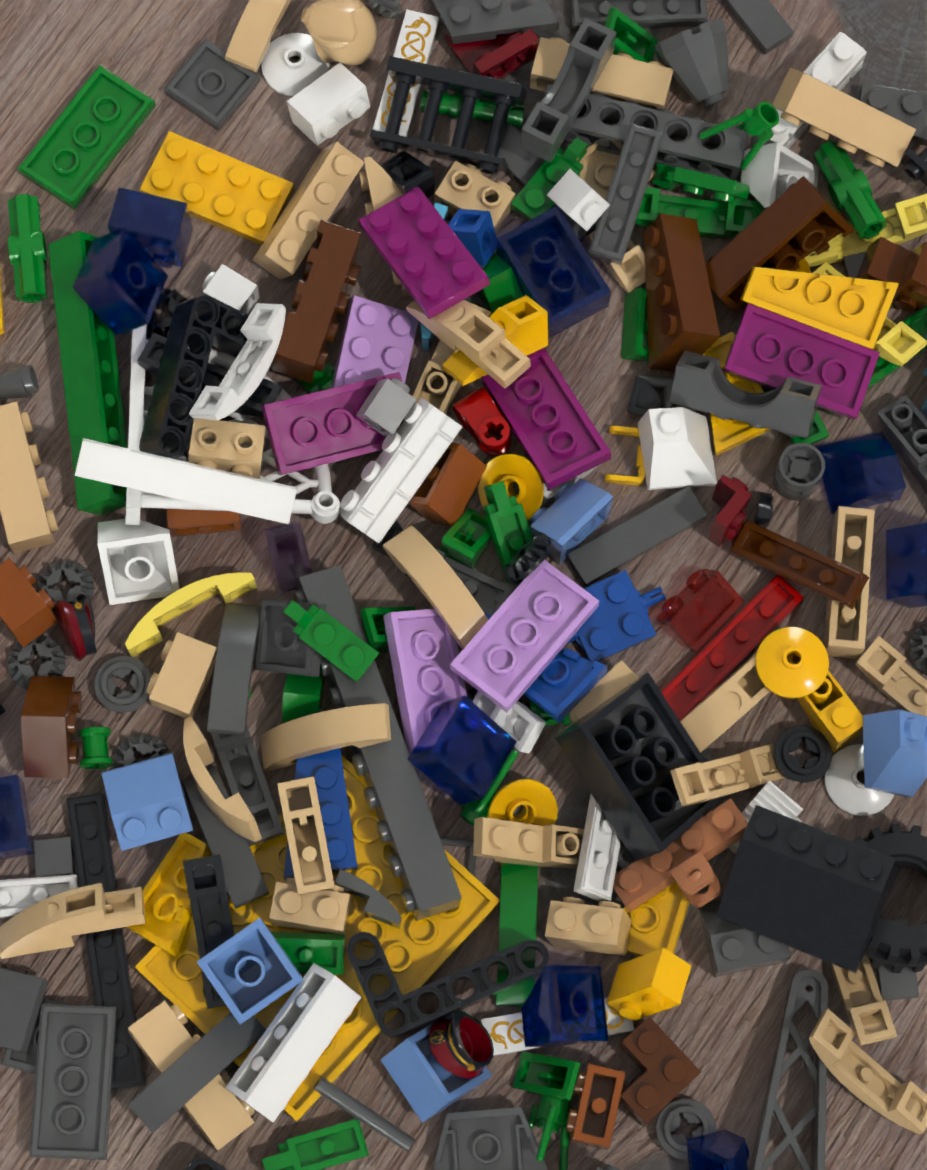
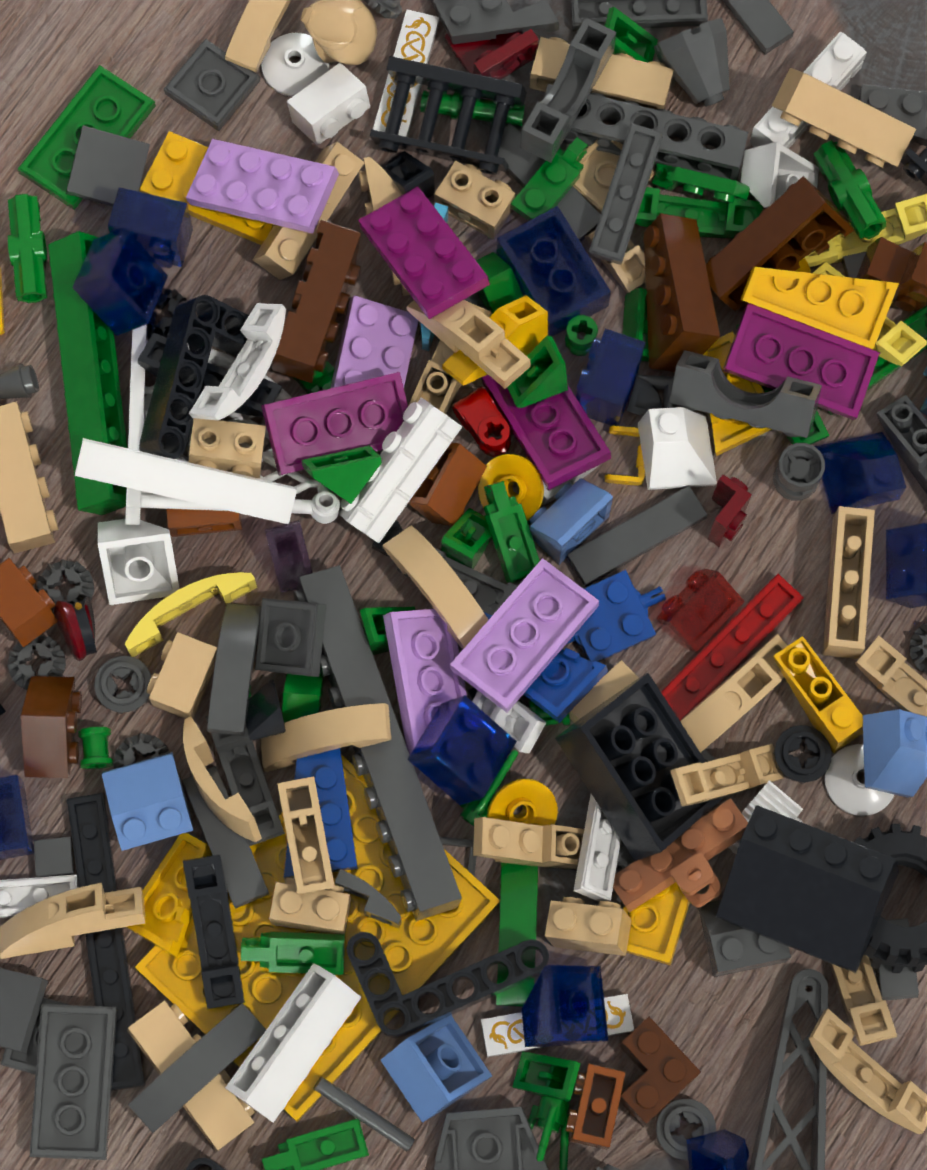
(105, 164): none -> dark grey tile
(231, 289): white brick -> none
(250, 970): medium blue slope -> none
(262, 186): none -> lavender plate
(264, 713): none -> black slope
(332, 639): green hinge -> none
(344, 471): none -> green slope
(386, 406): light grey brick -> none
(461, 1045): piece -> none
(476, 233): blue brick -> none
(528, 558): black gear -> none
(544, 377): none -> green slope
(578, 199): white brick -> none
(580, 324): none -> green bush
(610, 377): none -> clear blue brick
(649, 984): yellow brick -> none
(755, 122): green plant -> none
(763, 509): black tile -> none
(786, 678): yellow dish -> none
(799, 564): reddish brown tile -> none

